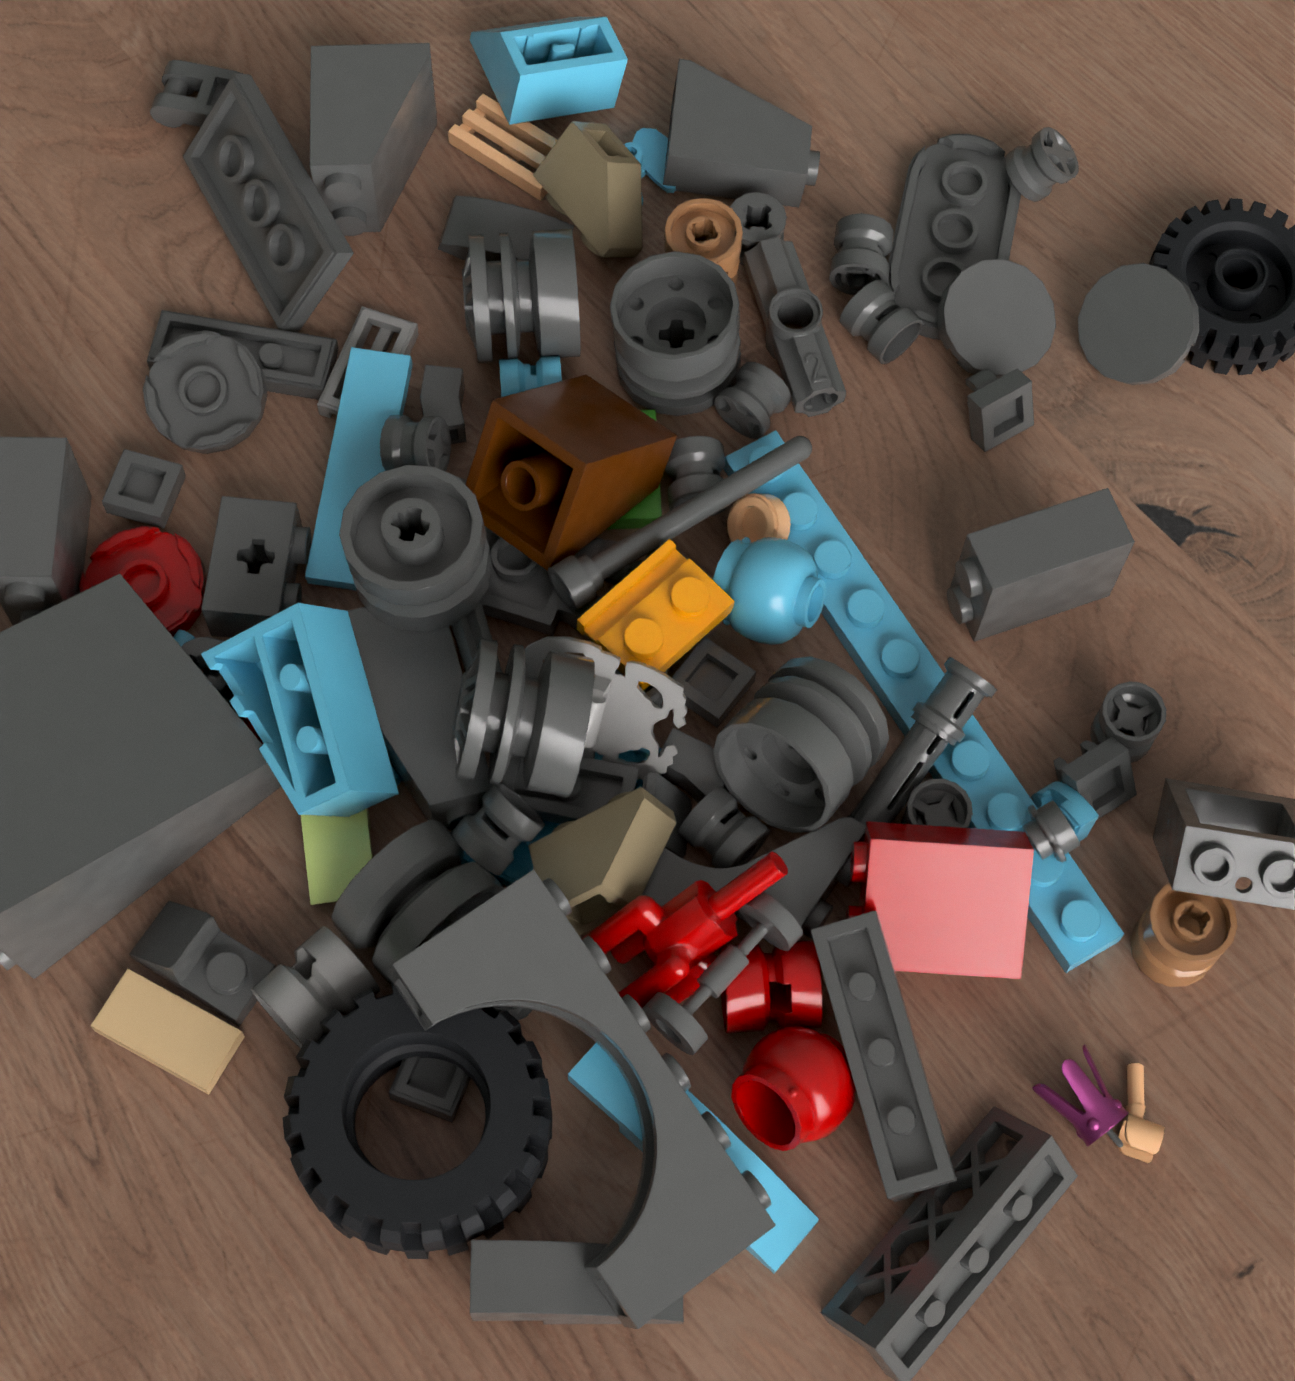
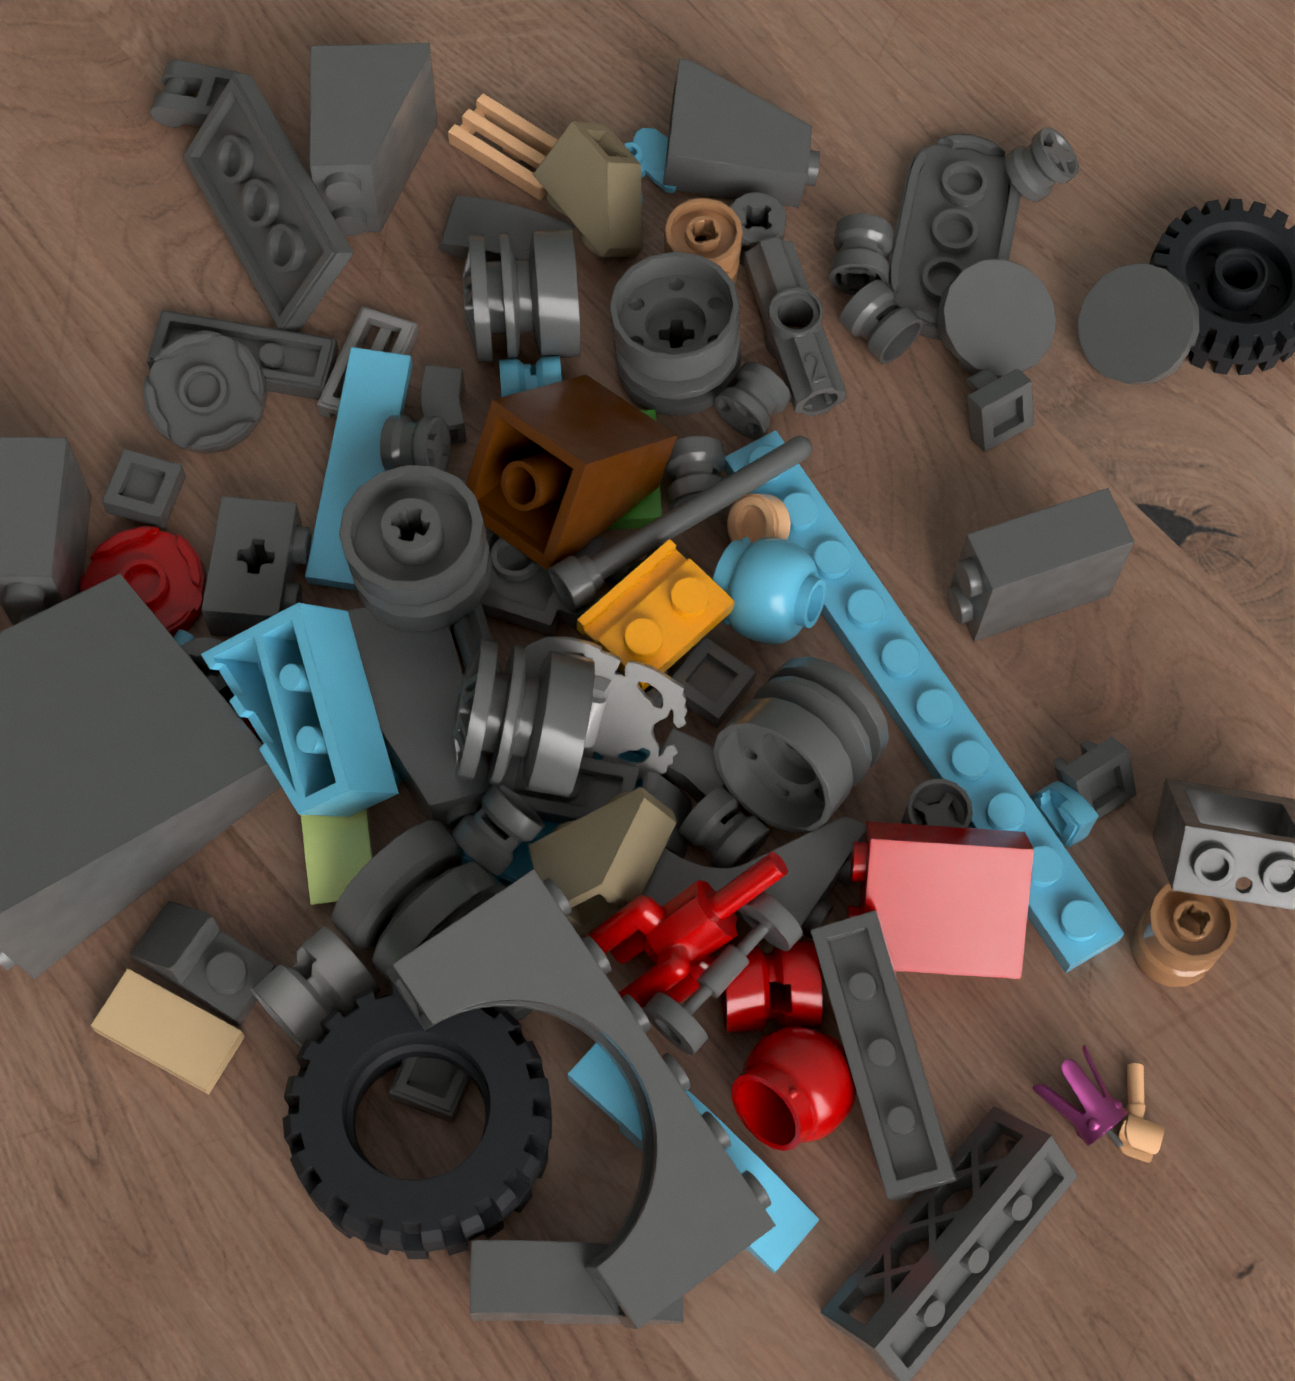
(552, 67): medium azure slope -> none
(935, 725): dark grey pin -> none
(1050, 832): dark grey plate -> none
(1134, 710): dark grey wheel -> none

